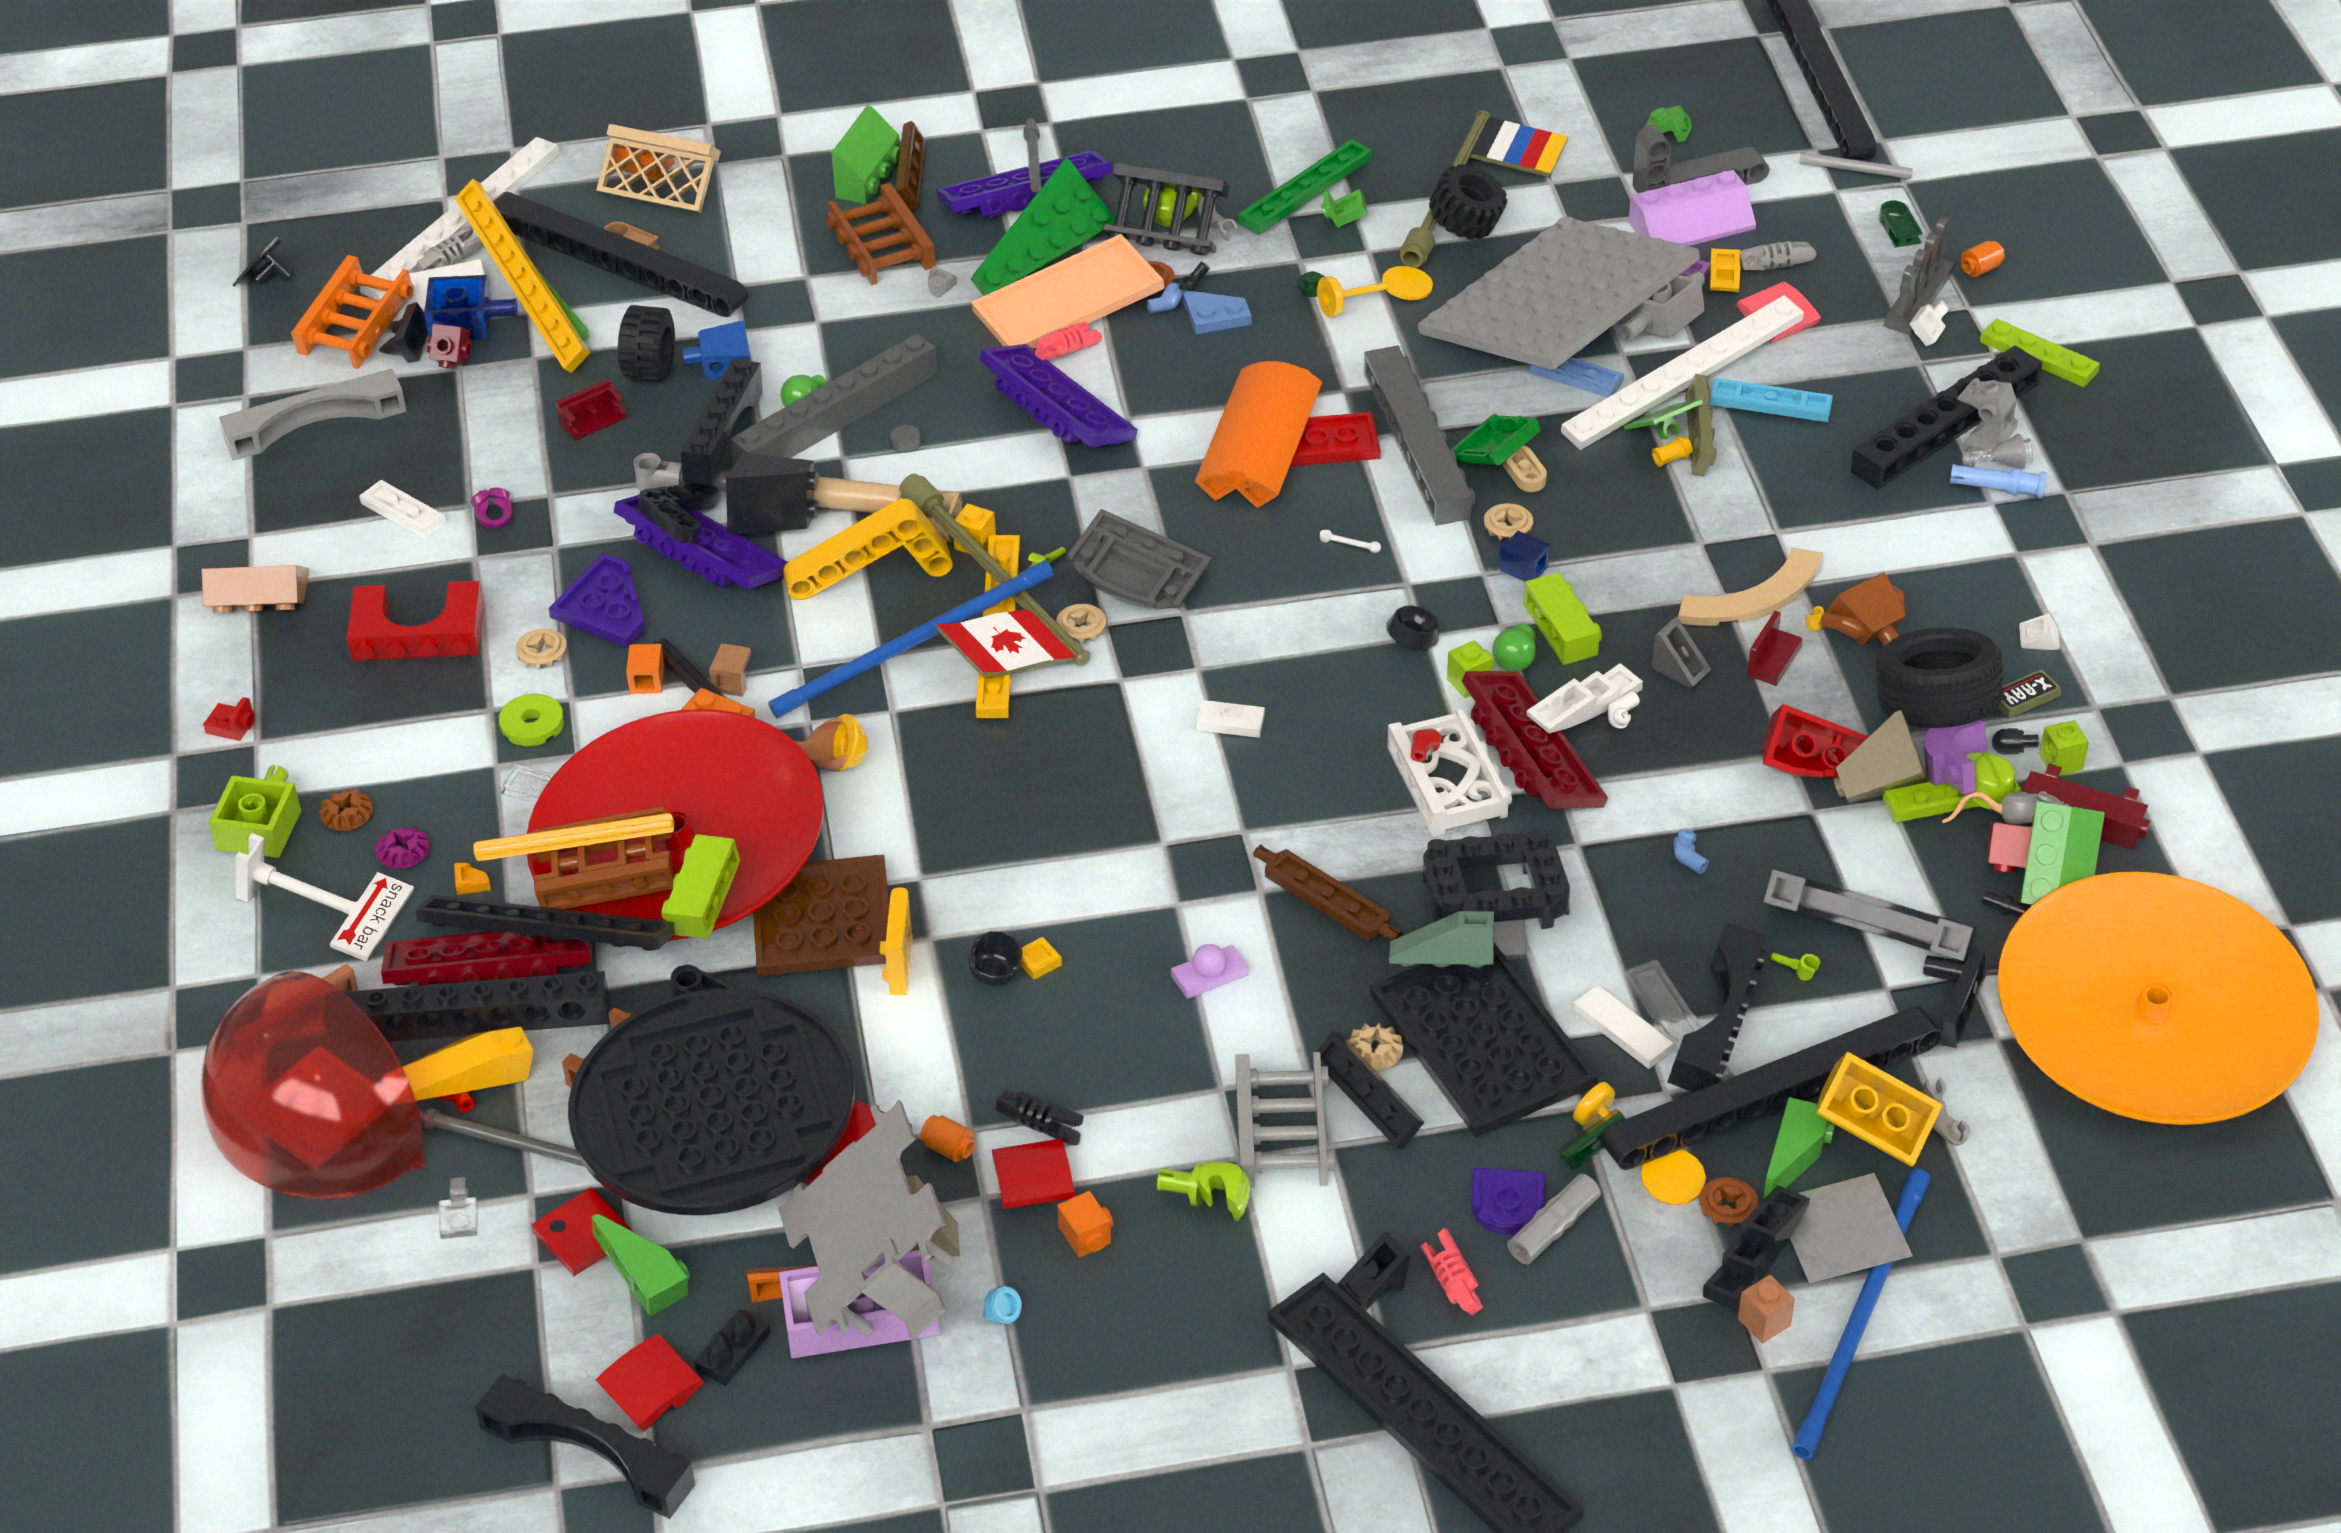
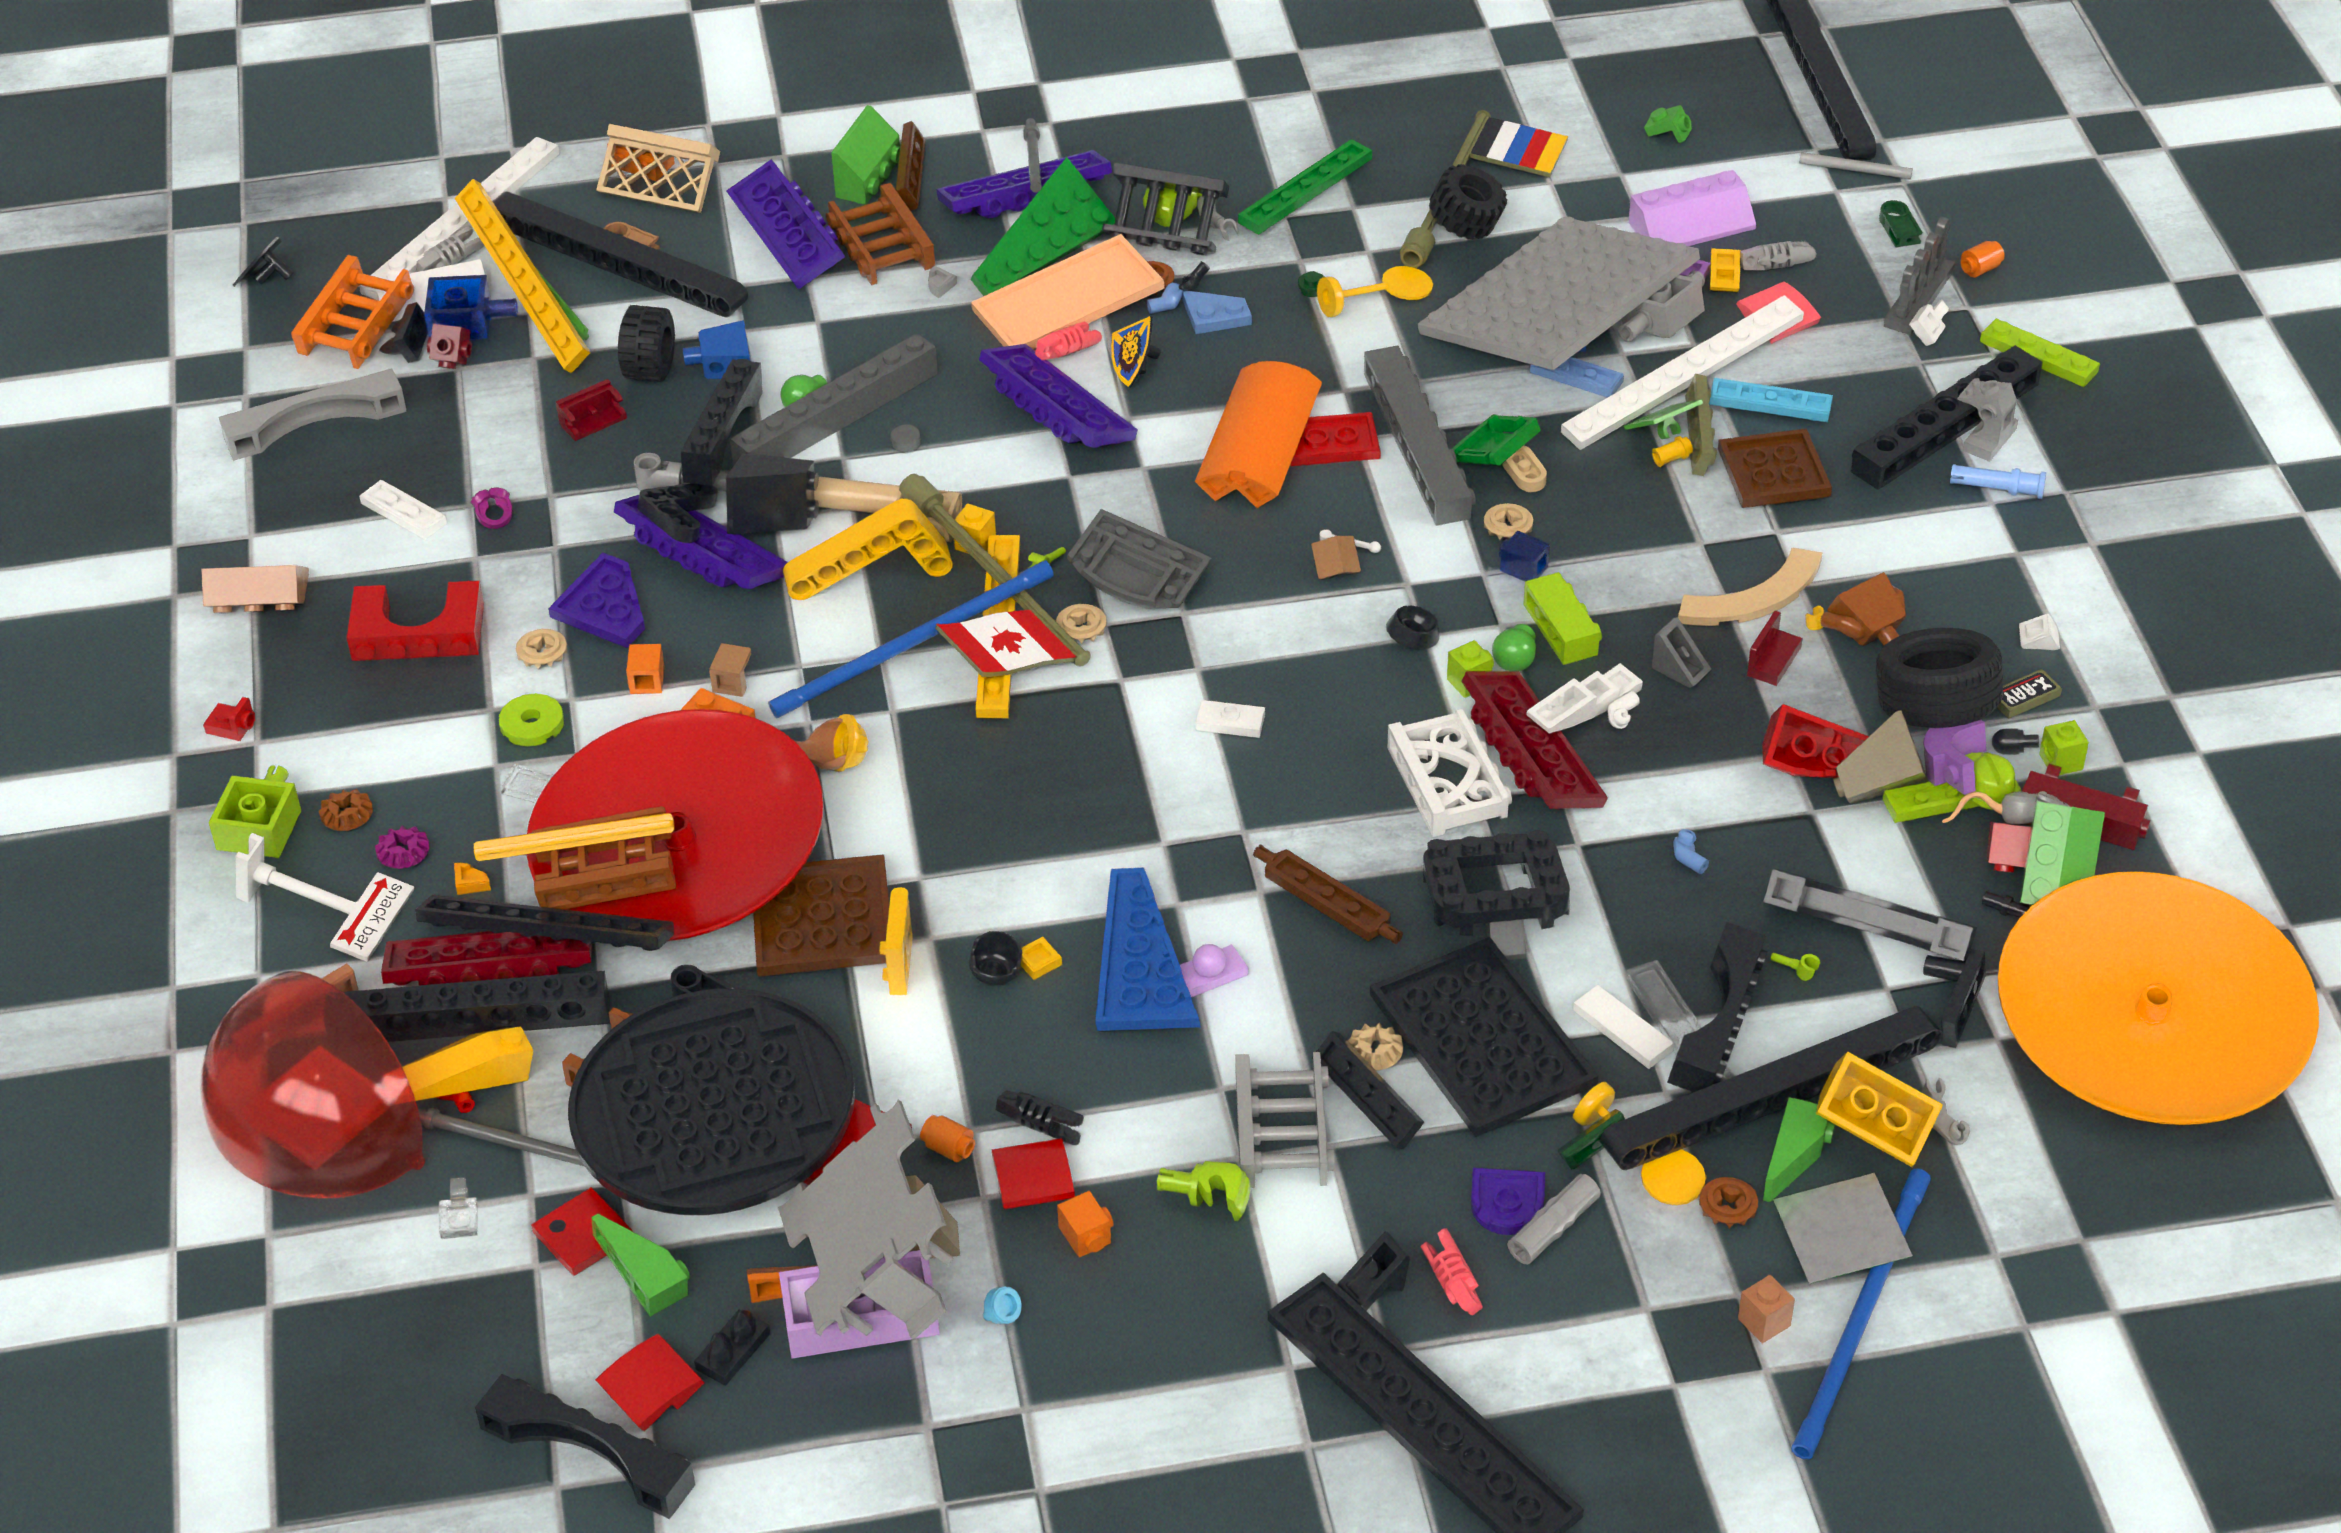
(684, 669): black axle -> none
(701, 886): lime brick -> none
(786, 223): none -> dark purple plate
(1131, 348): none -> shield
(1139, 968): none -> blue wing
(1335, 556): none -> medium nougat panel
(1344, 209): bright green bracket -> none
(1422, 741): red arm -> none
(1456, 939): sand green slope -> none
(1654, 170): dark grey beam -> none
(1757, 1247): black slope -> none
(1774, 468): none -> reddish brown plate
(2013, 452): piece -> none

